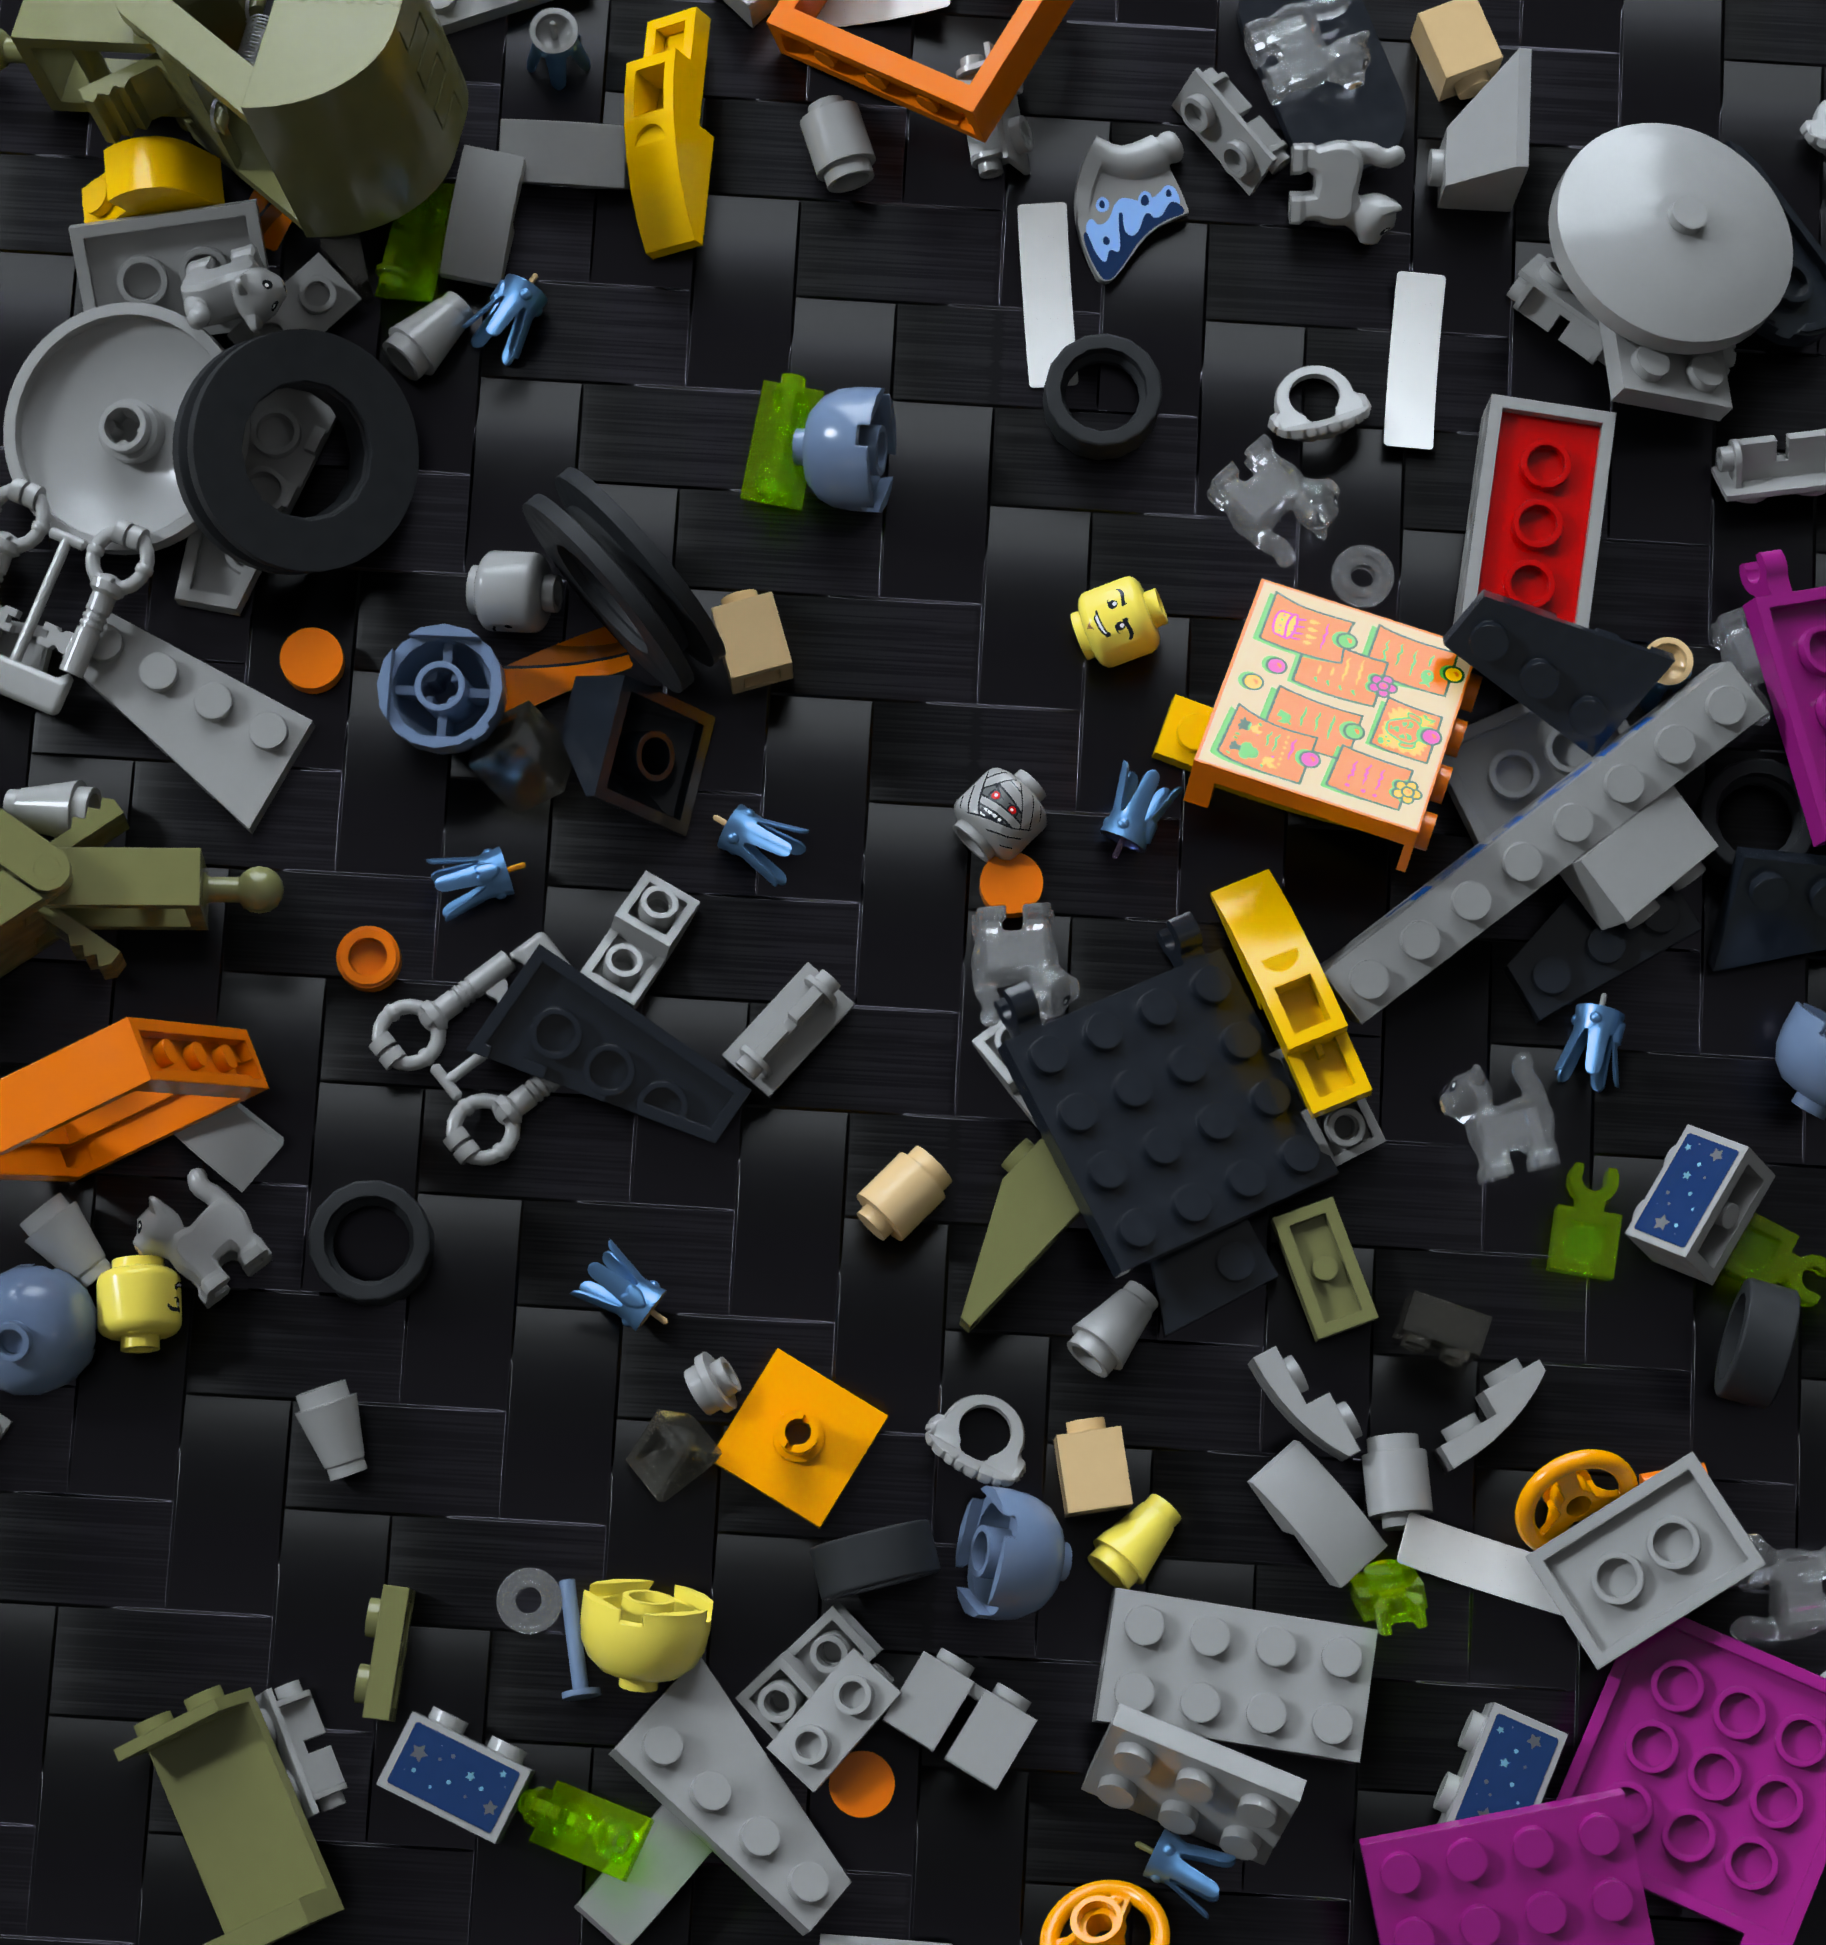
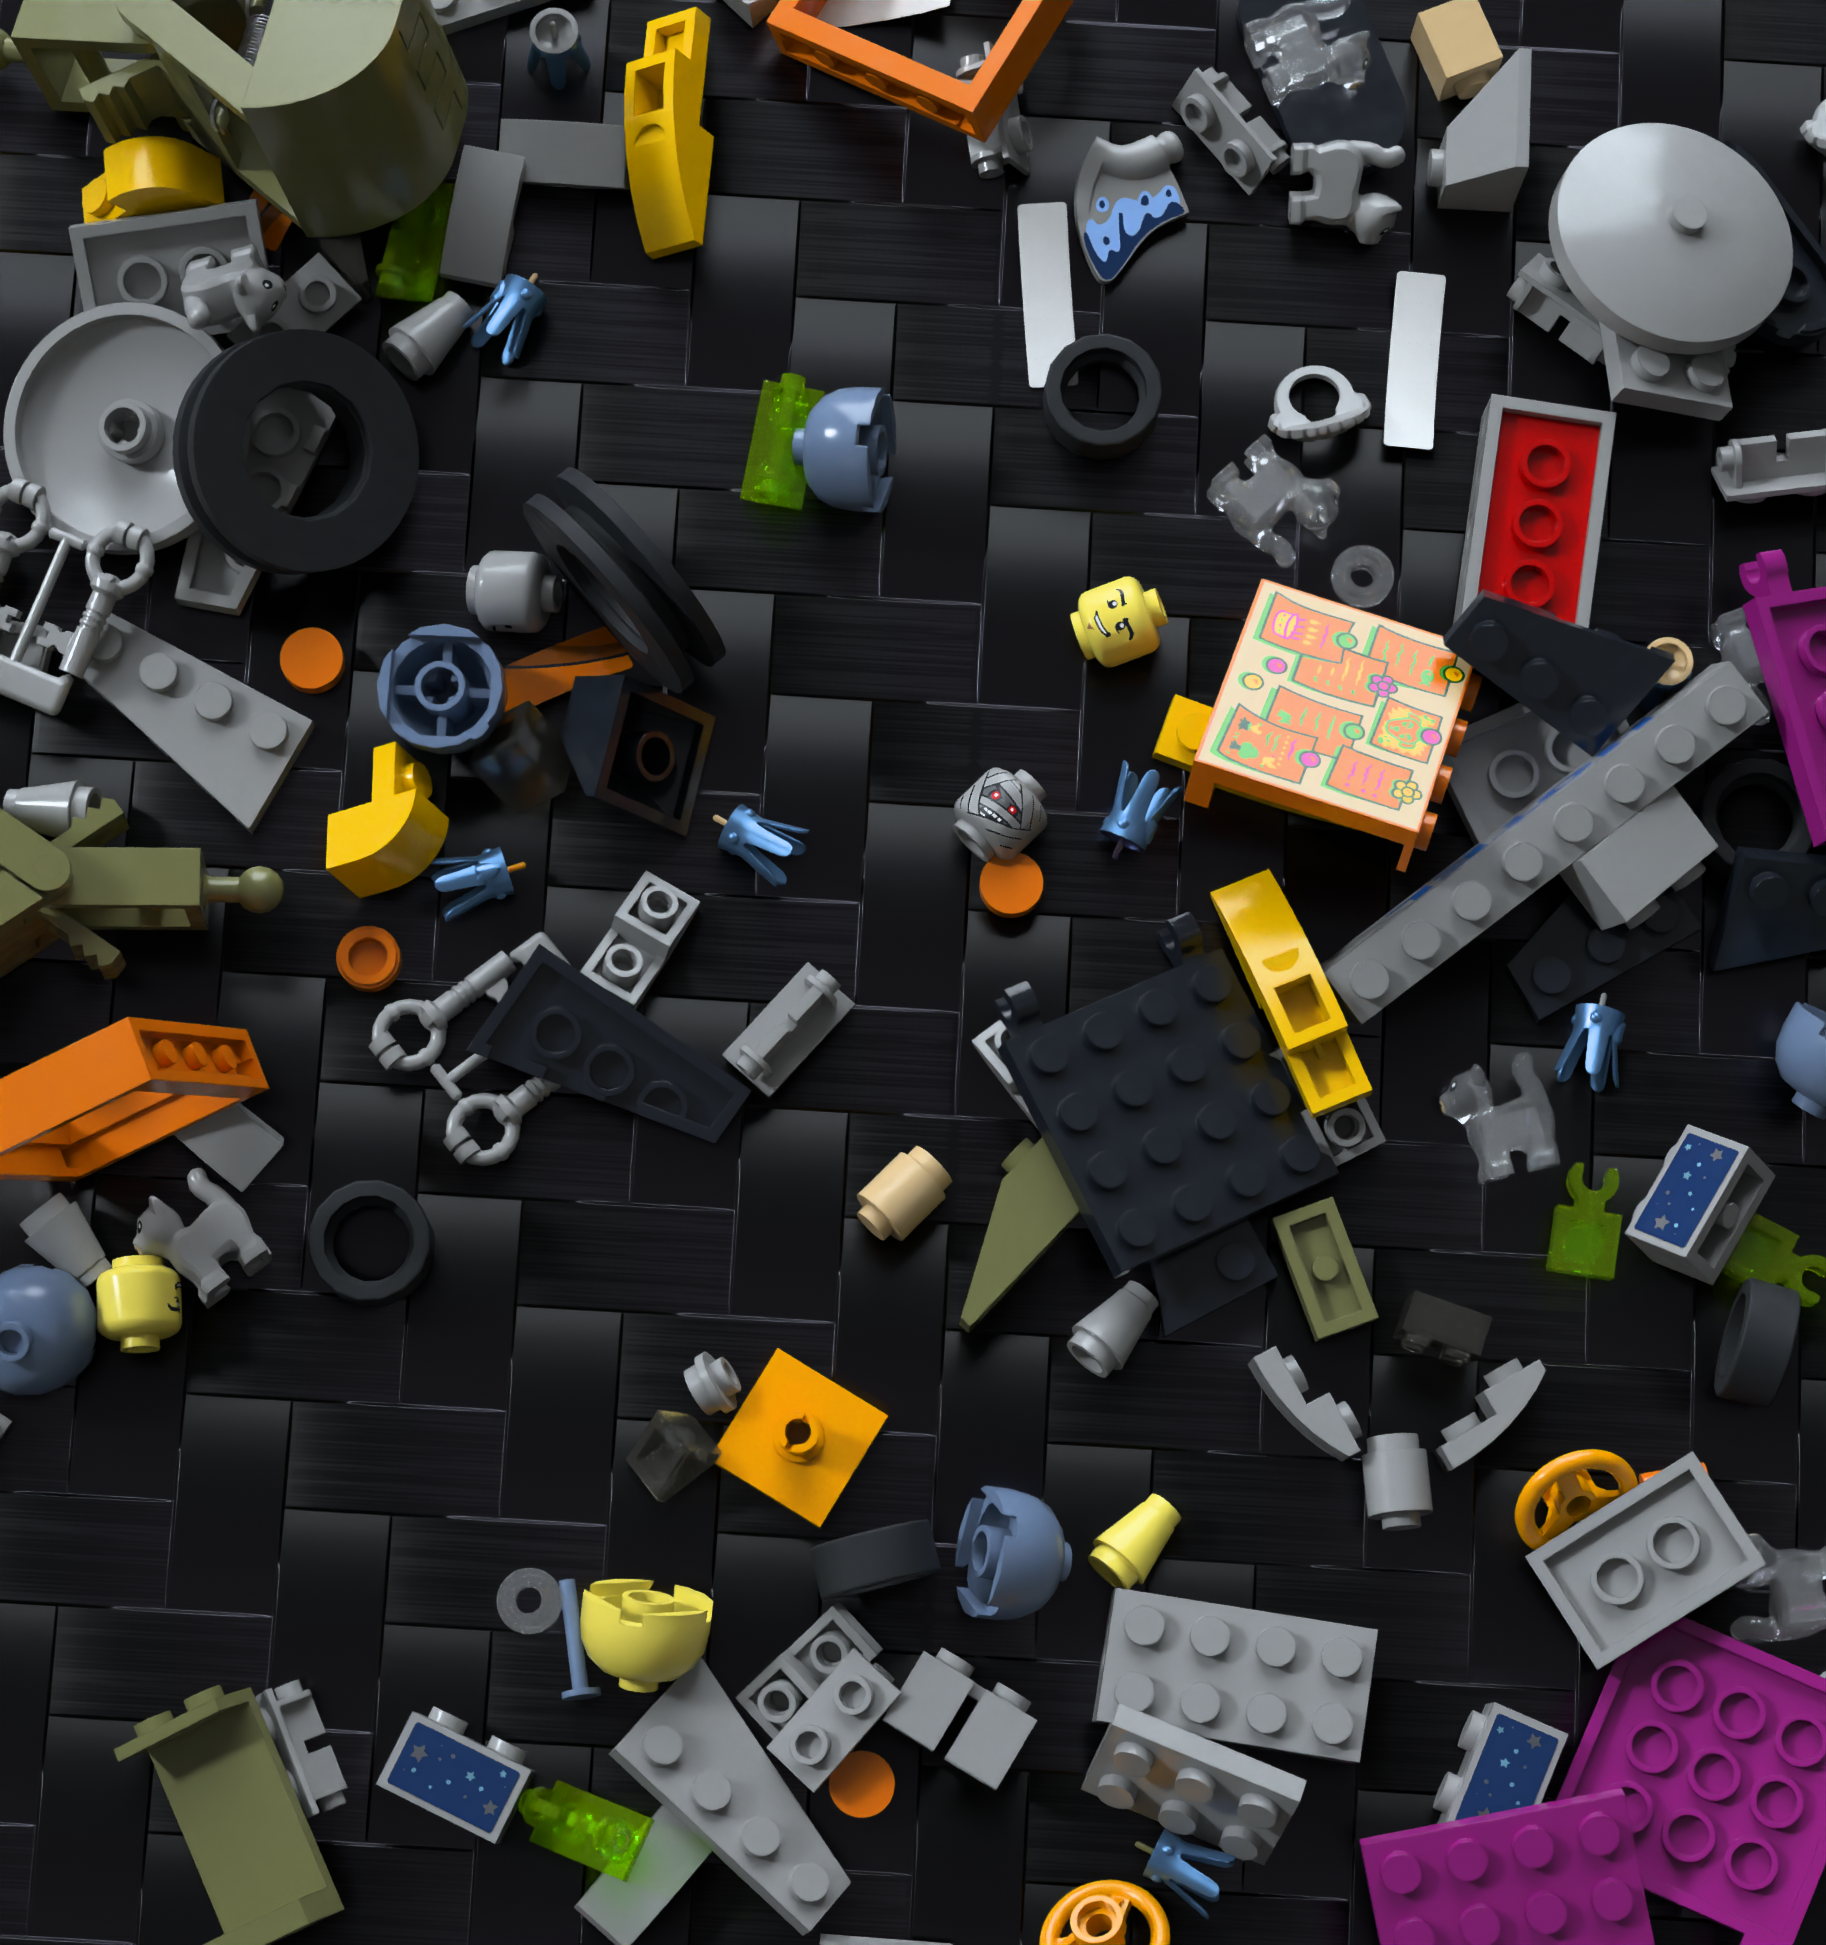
(333, 1428): light grey cone -> none
(389, 1623): olive plate -> none
(392, 836): none -> yellow brick
(622, 1289): flat silver piece -> none
(752, 640): tan brick -> none
(838, 143): light grey brick -> none
(945, 1441): light grey piece -> none
(1018, 956): clear animal -> none
(1092, 1468): tan brick -> none
(1318, 1512): light grey slope -> none
(1389, 1595): clear neon green plate -> none
(1472, 1562): white sticker -> none

